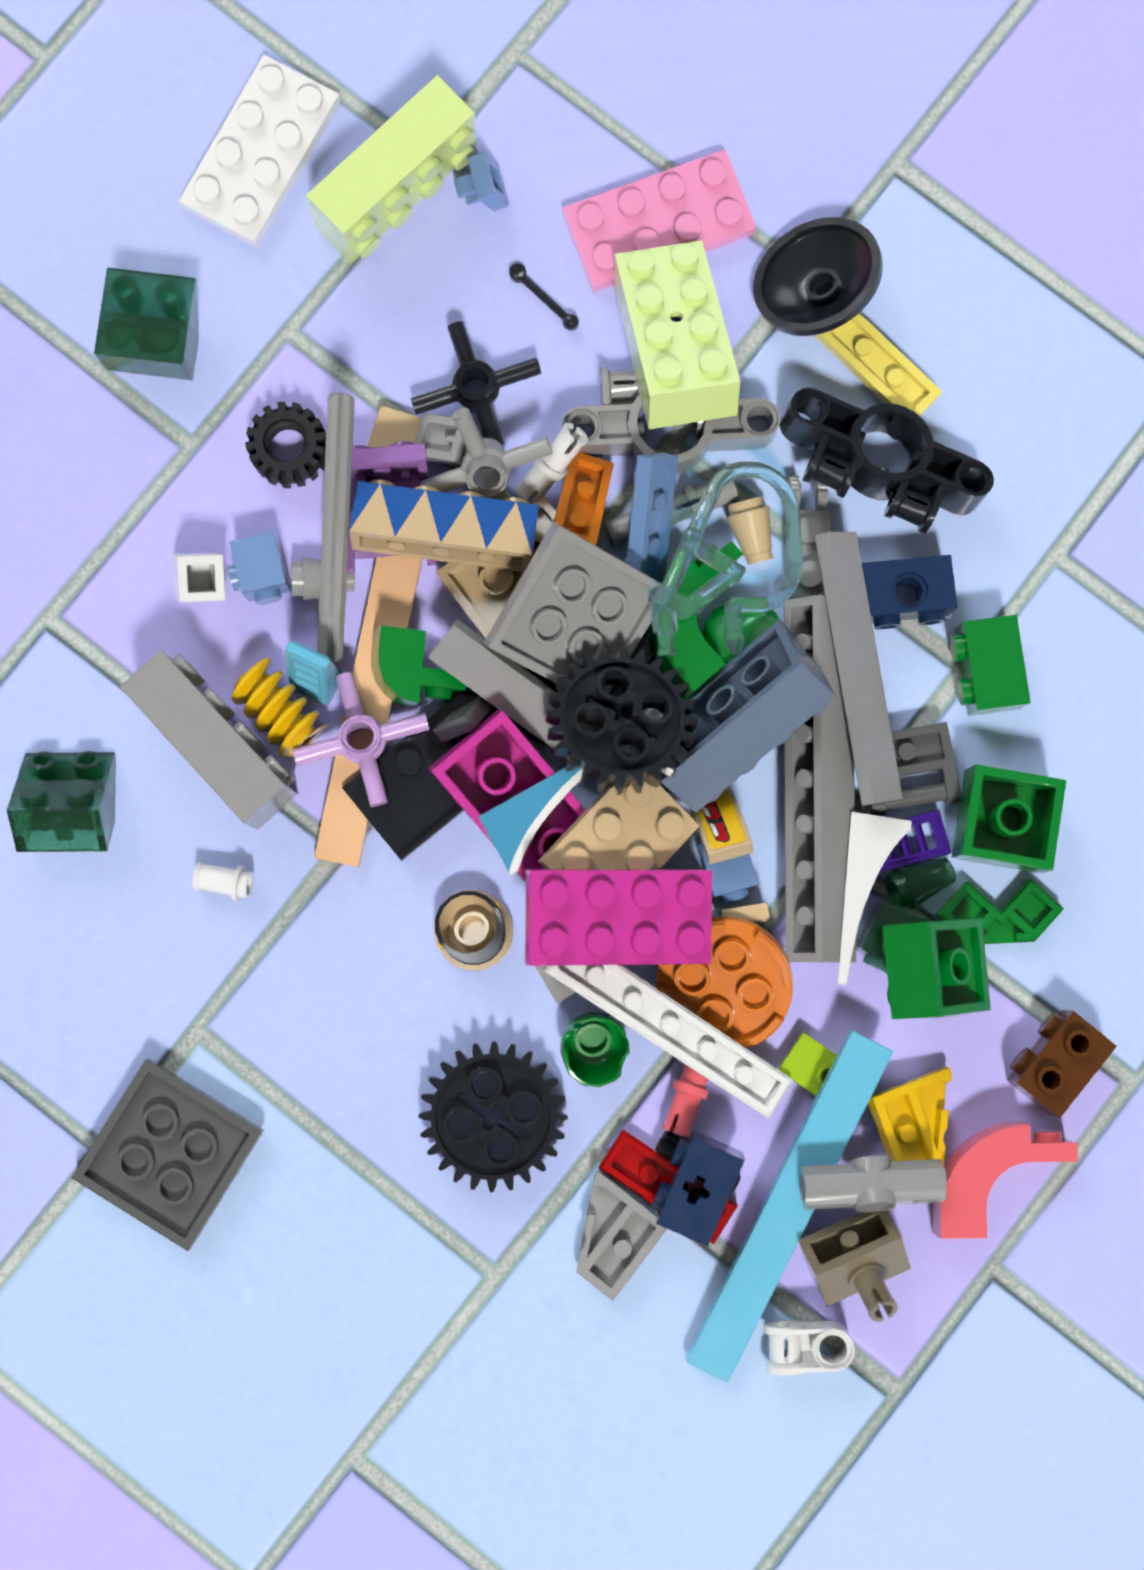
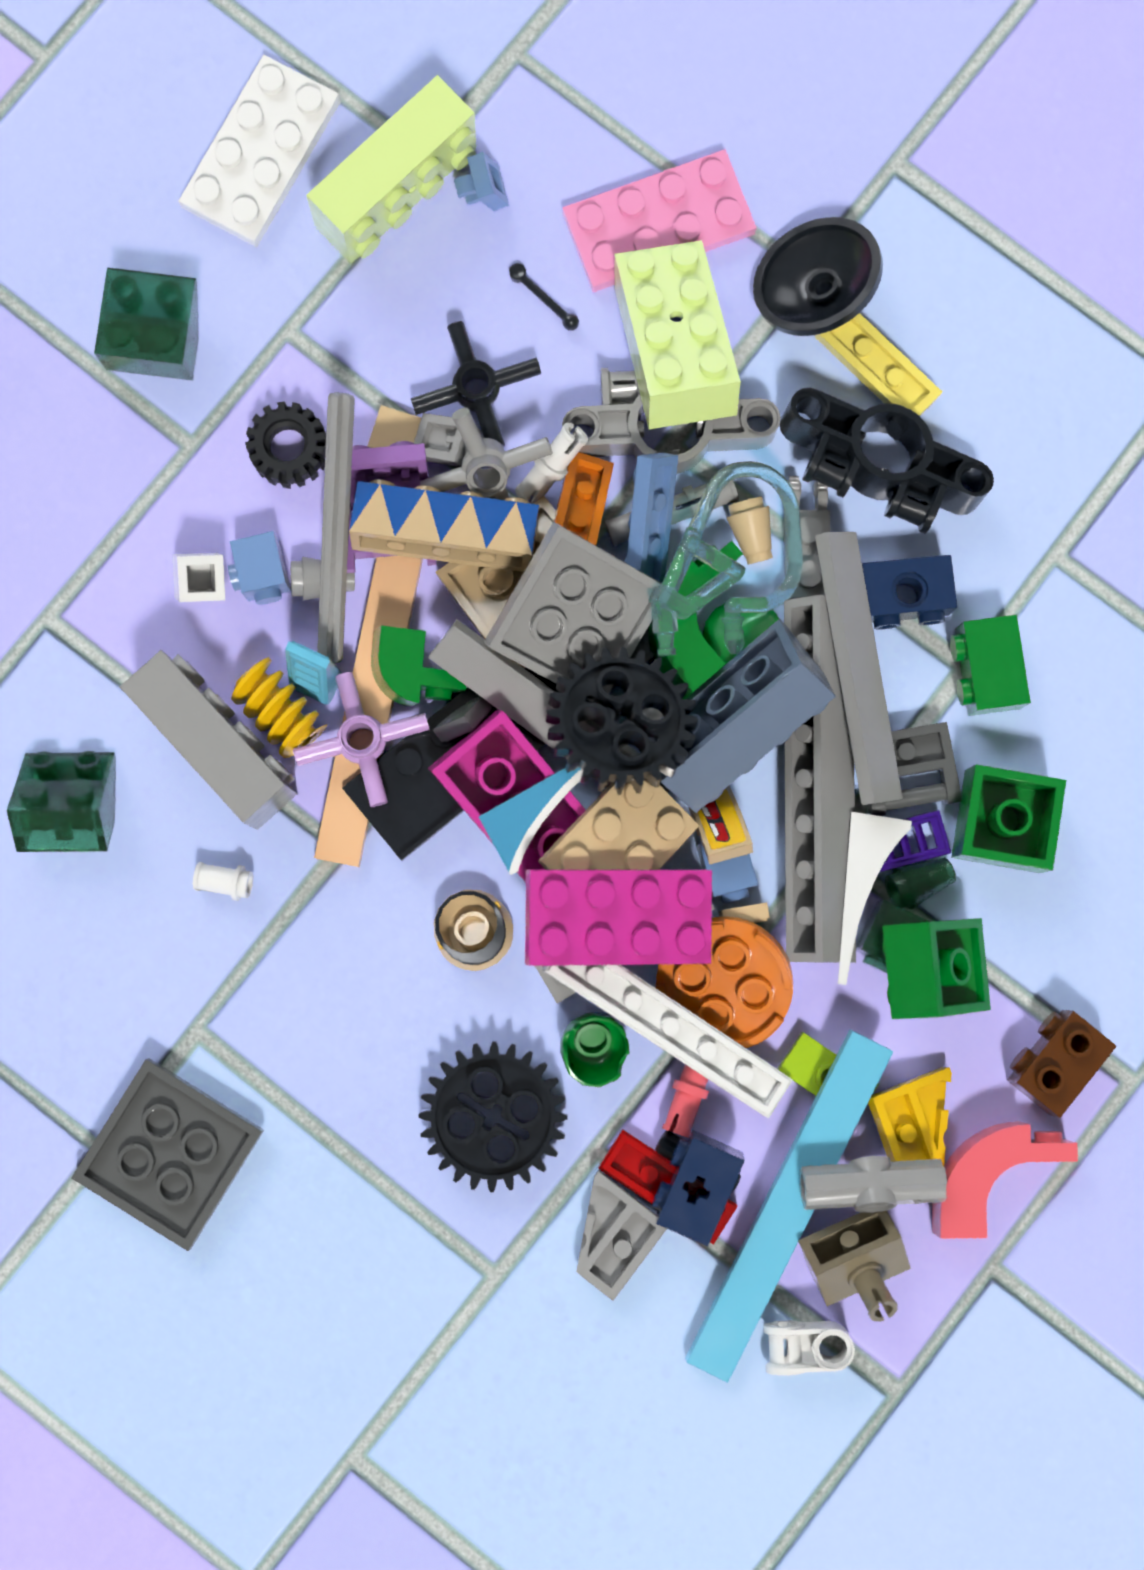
(1017, 921): green tile -> none

